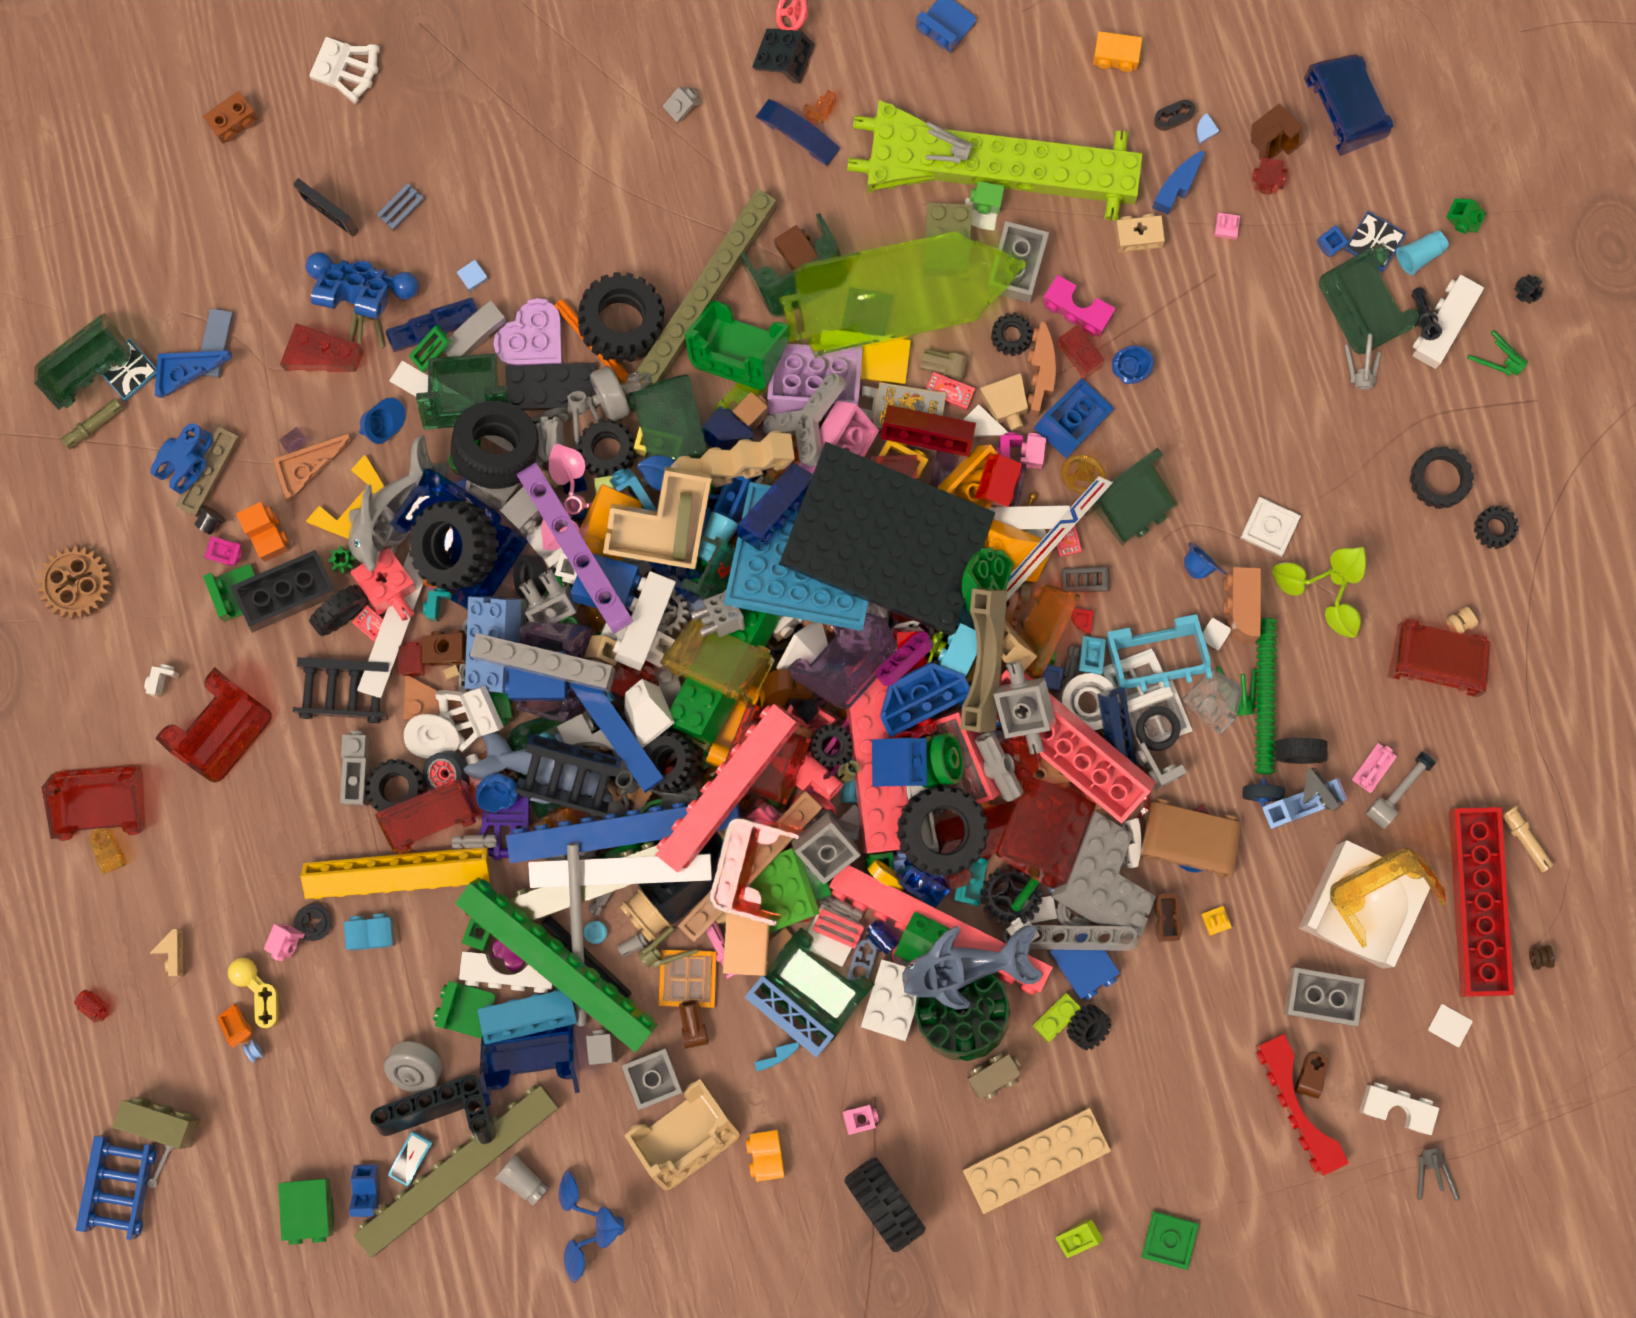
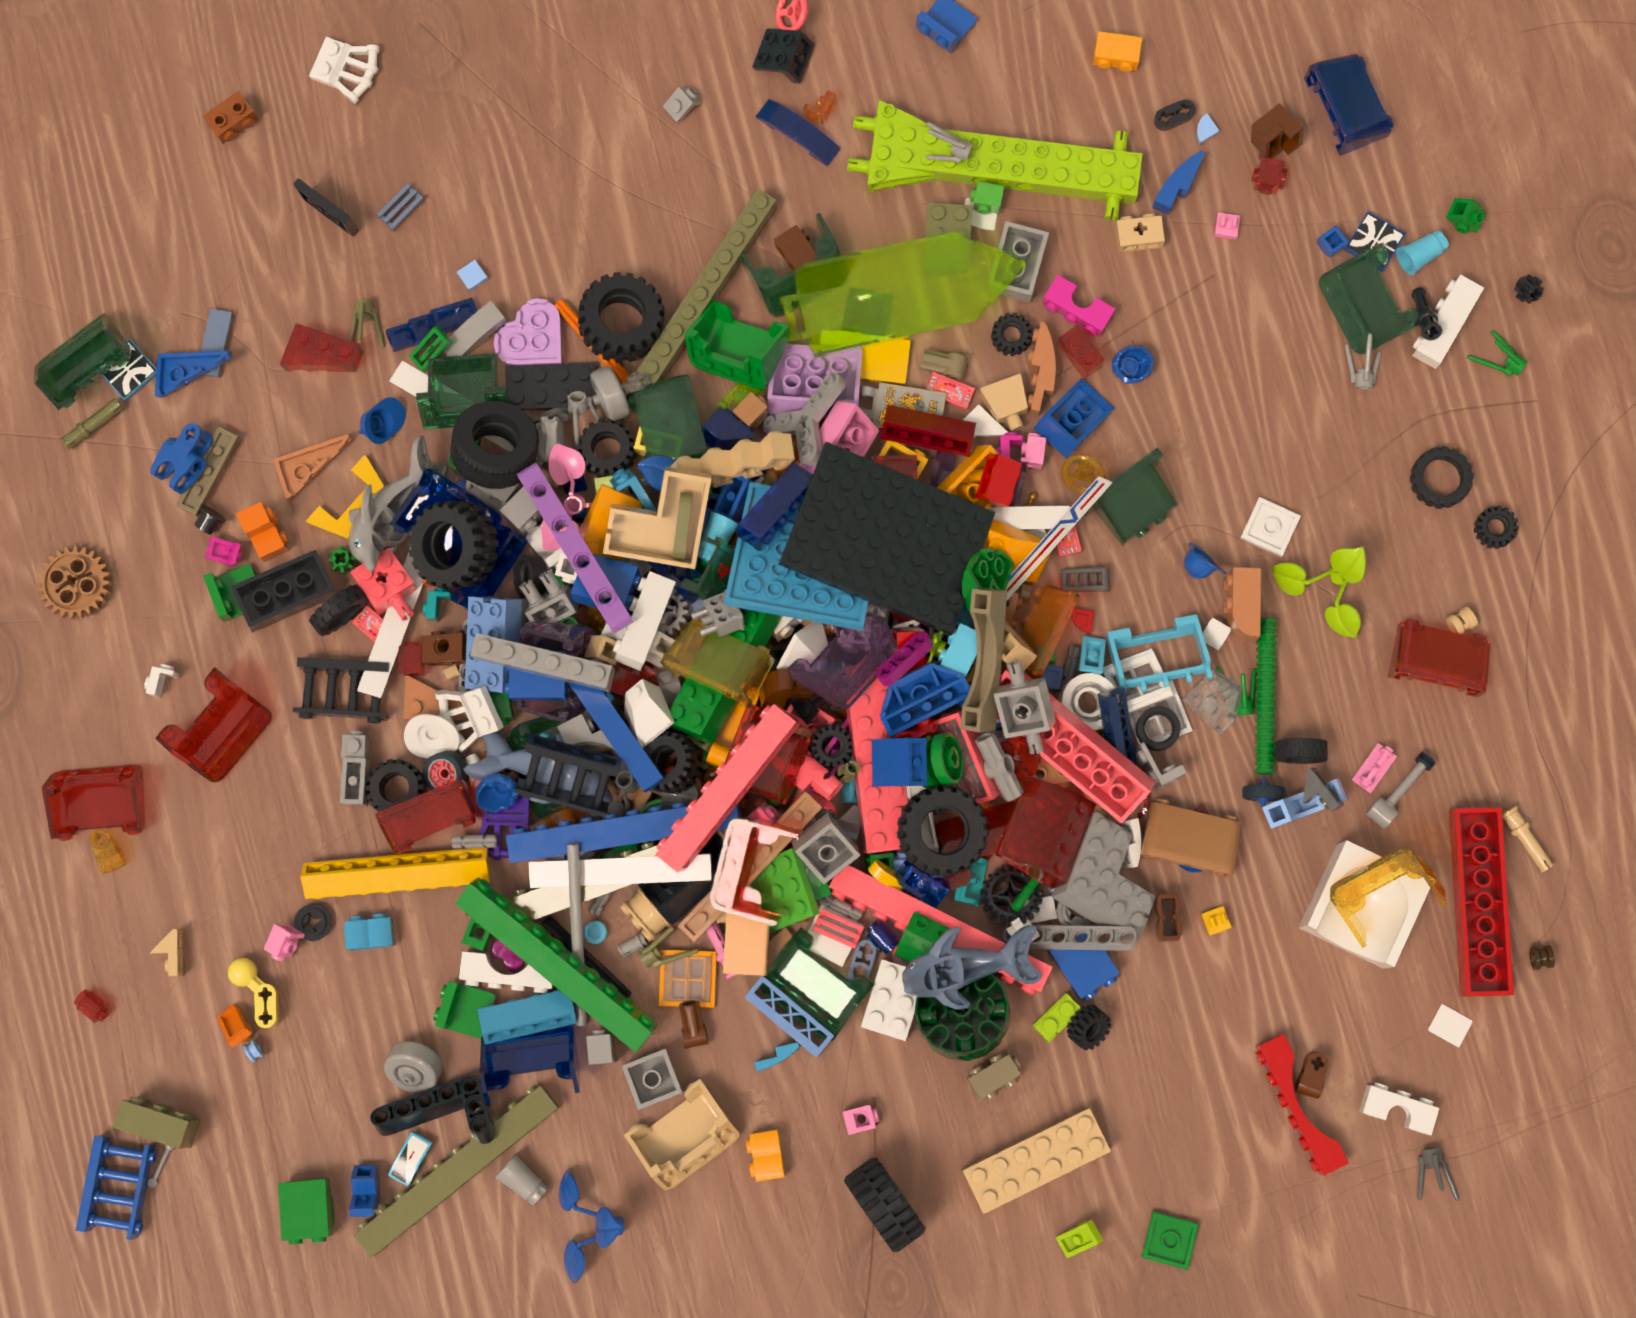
(292, 440): tile -> none
(356, 284): blue connector -> none
(1324, 997): light grey brick -> none

